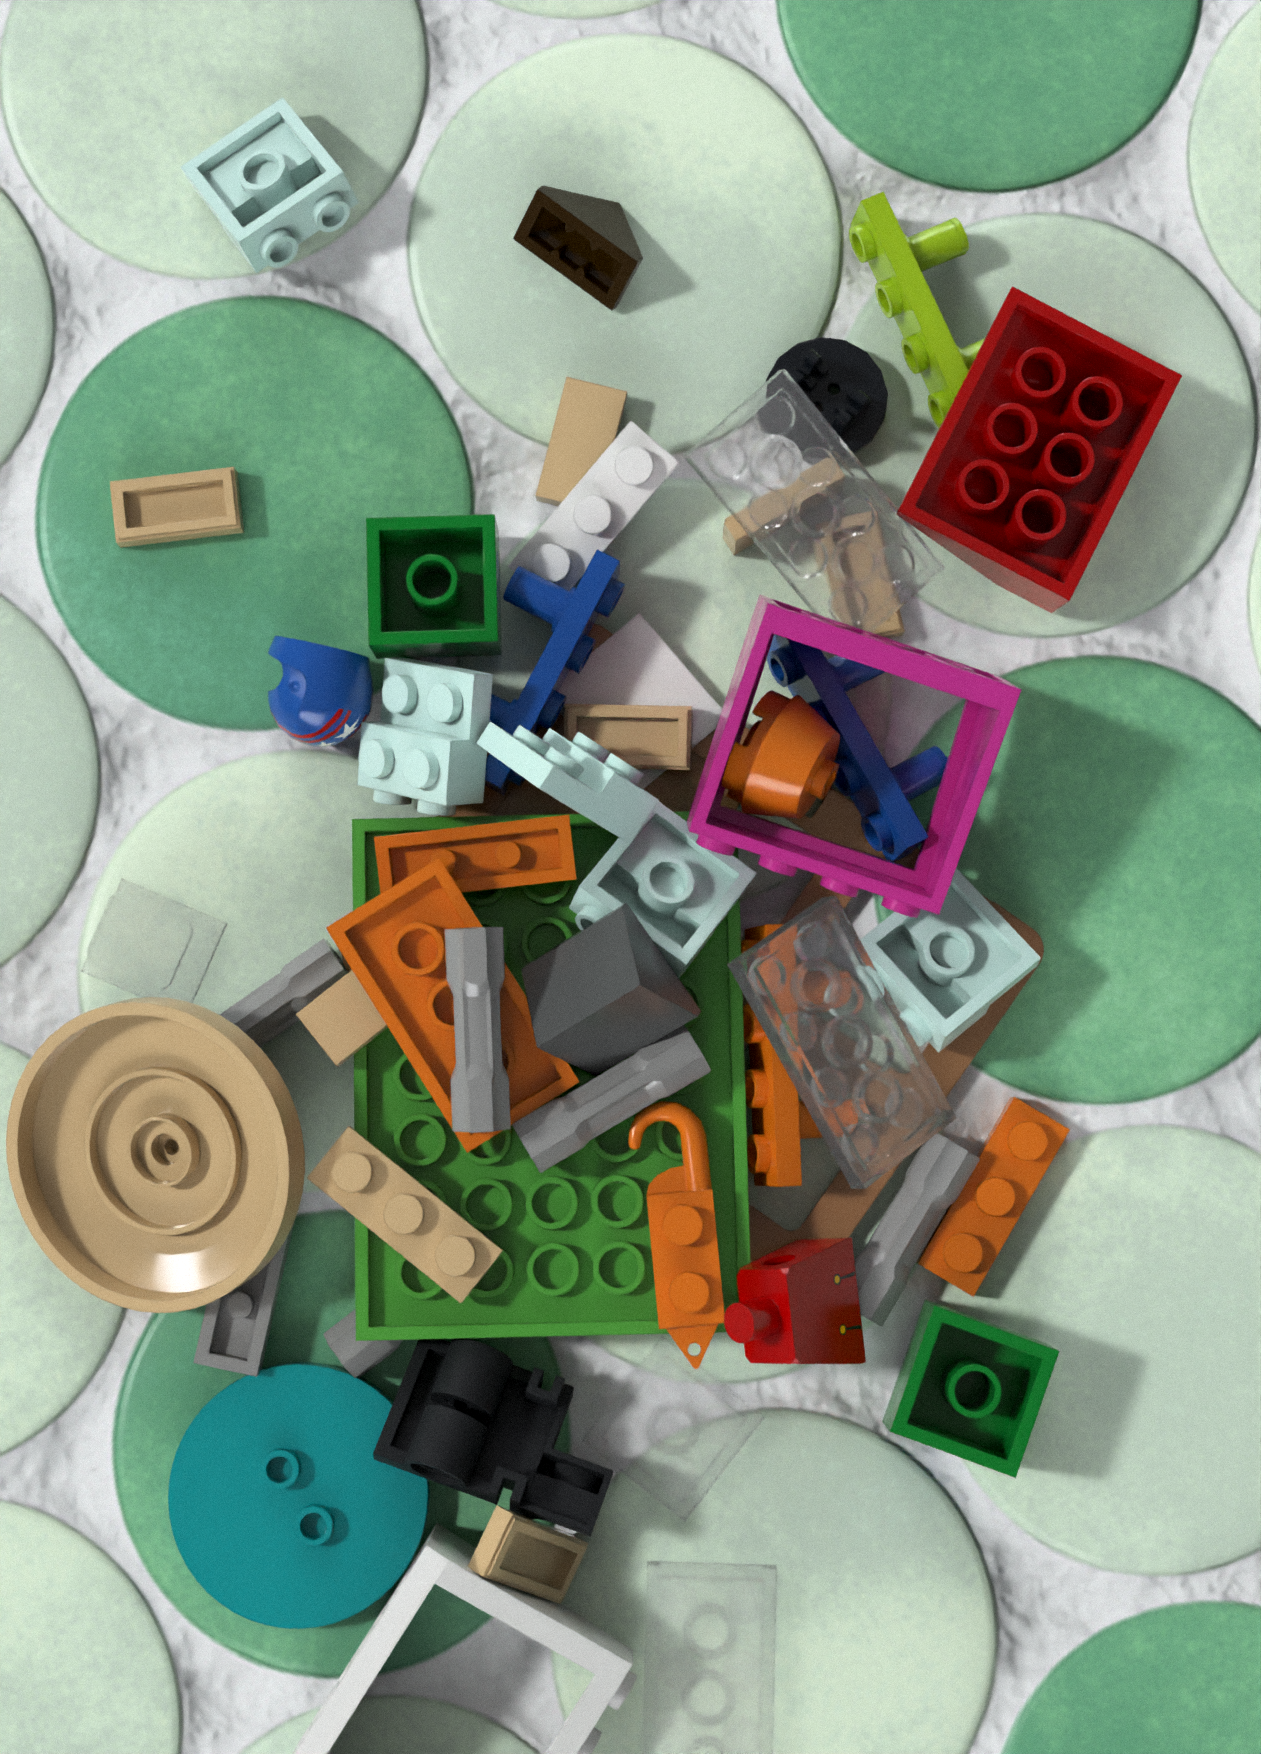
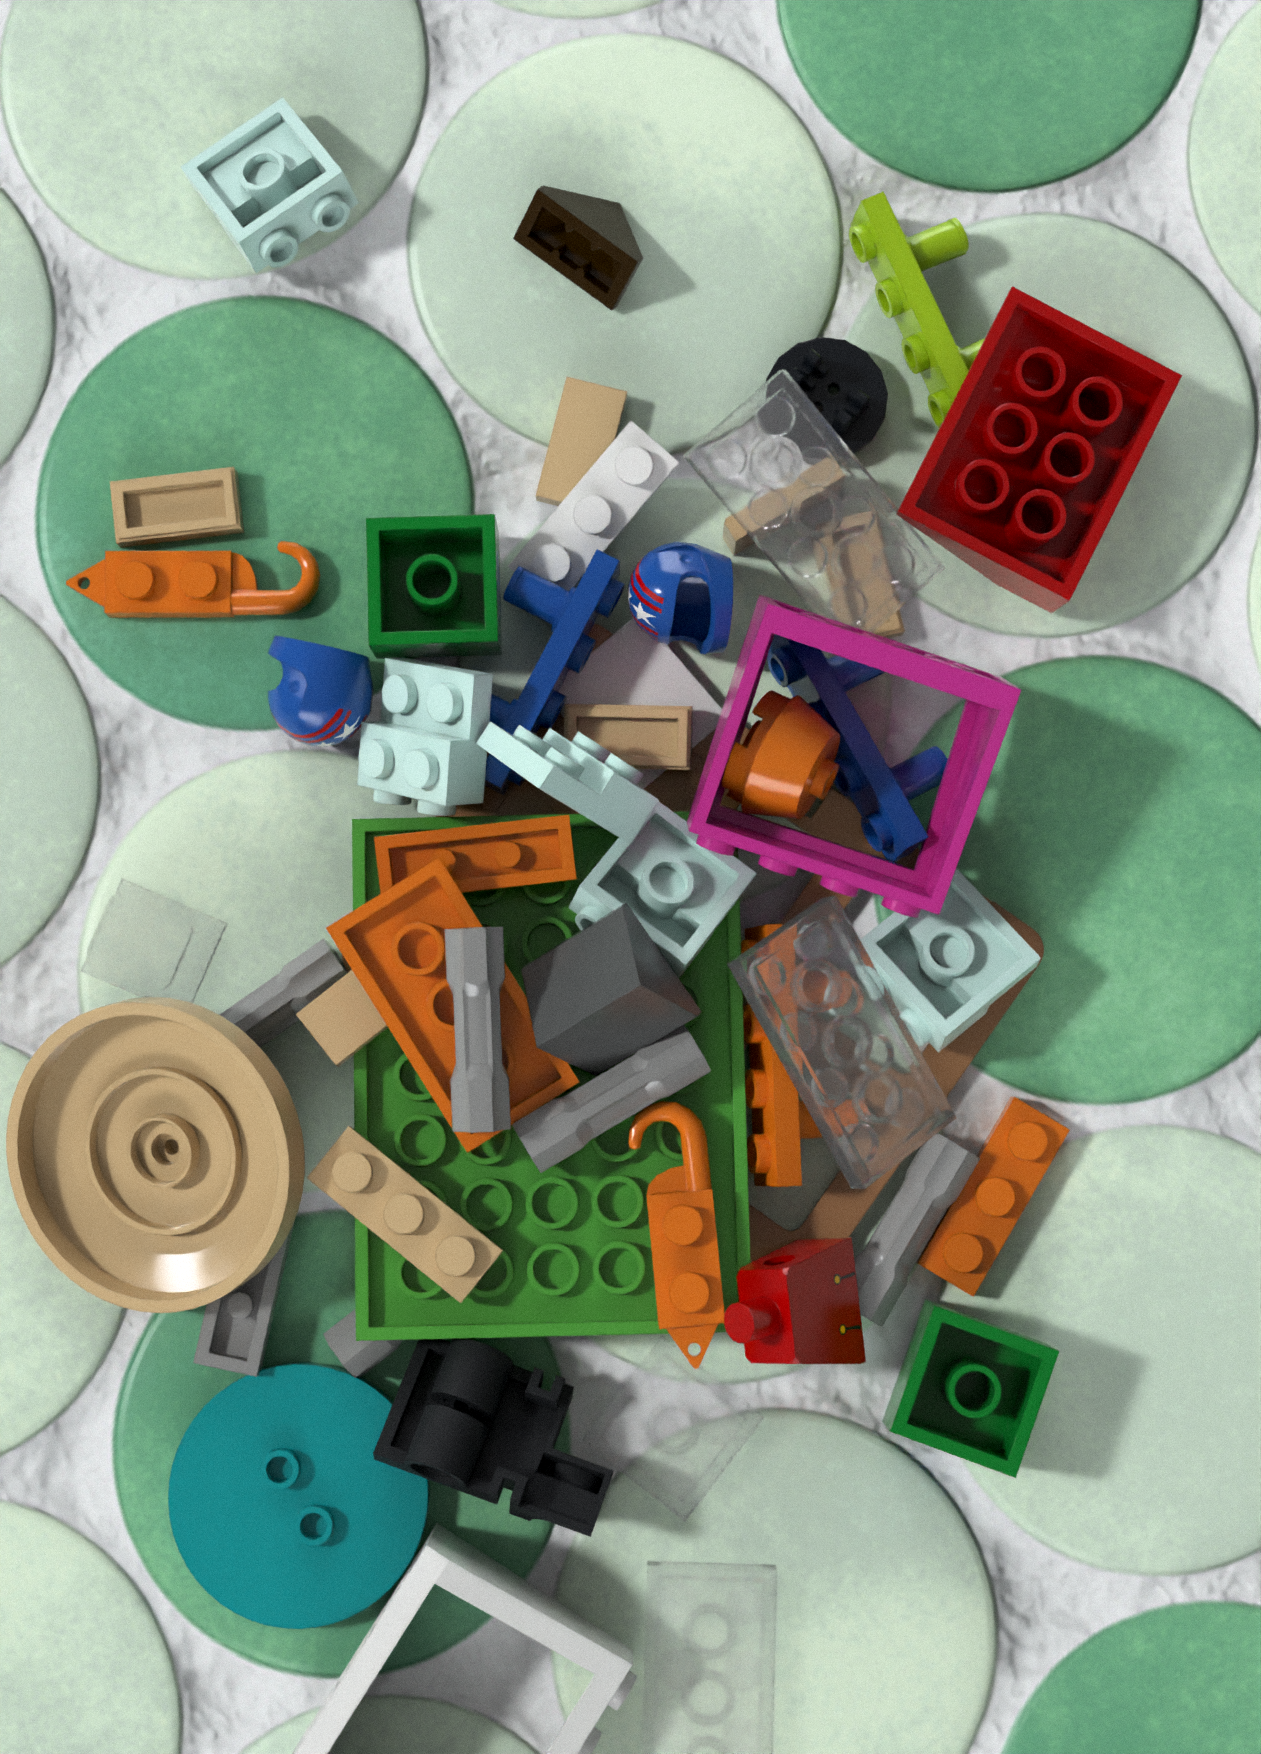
(192, 584): none -> orange plate
(528, 1555): tan tile -> none
(683, 596): none -> blue helmet

